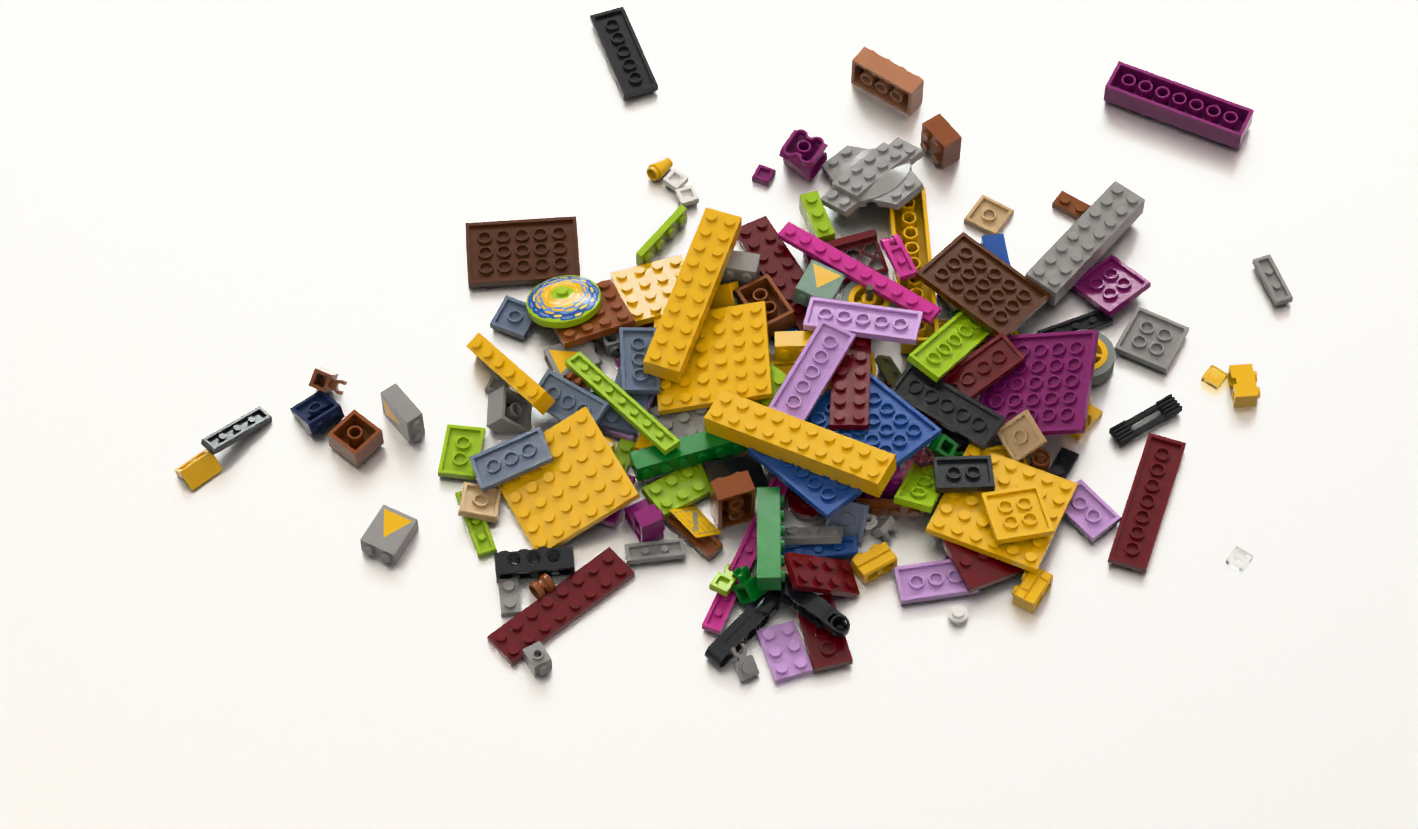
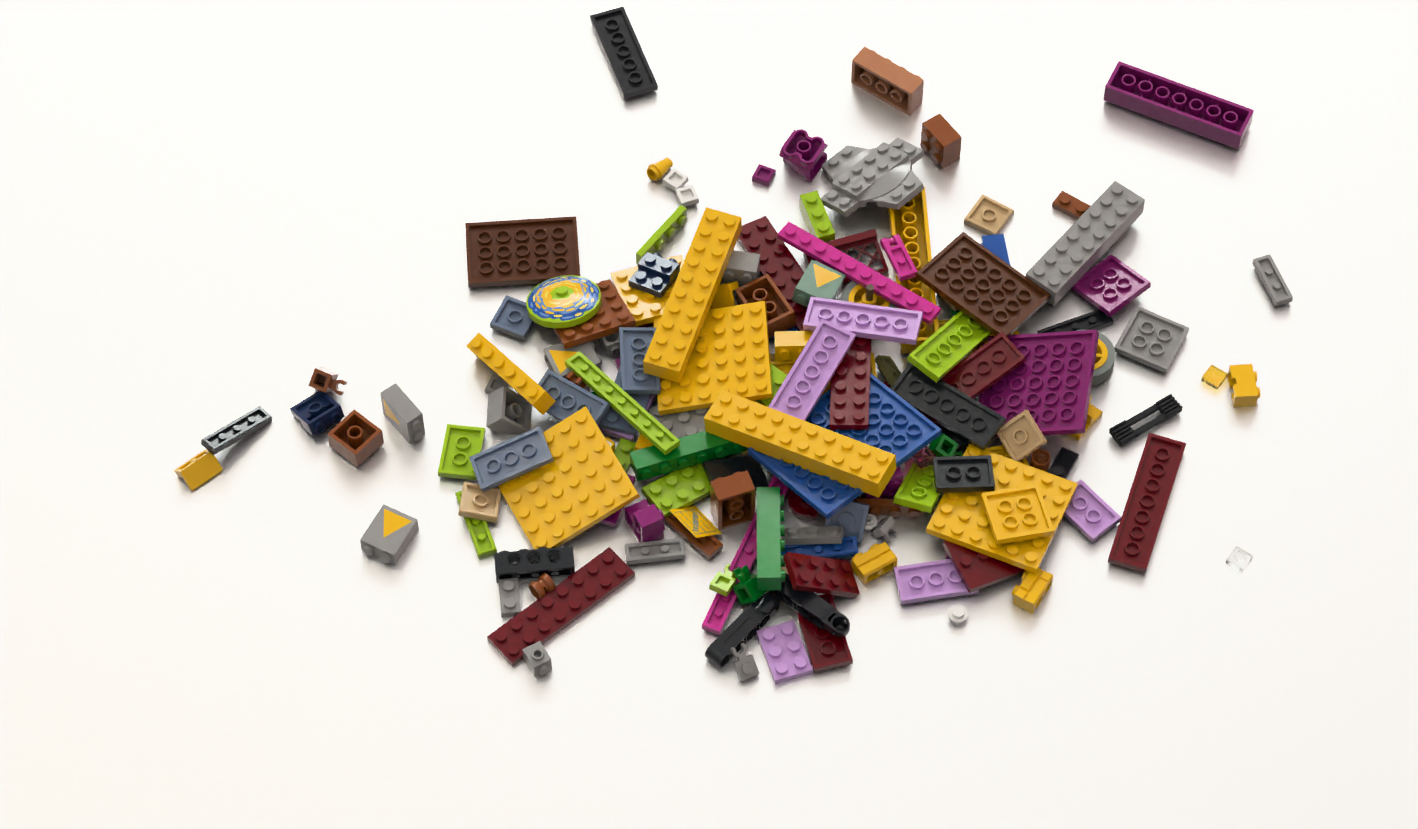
(655, 274): none -> plate

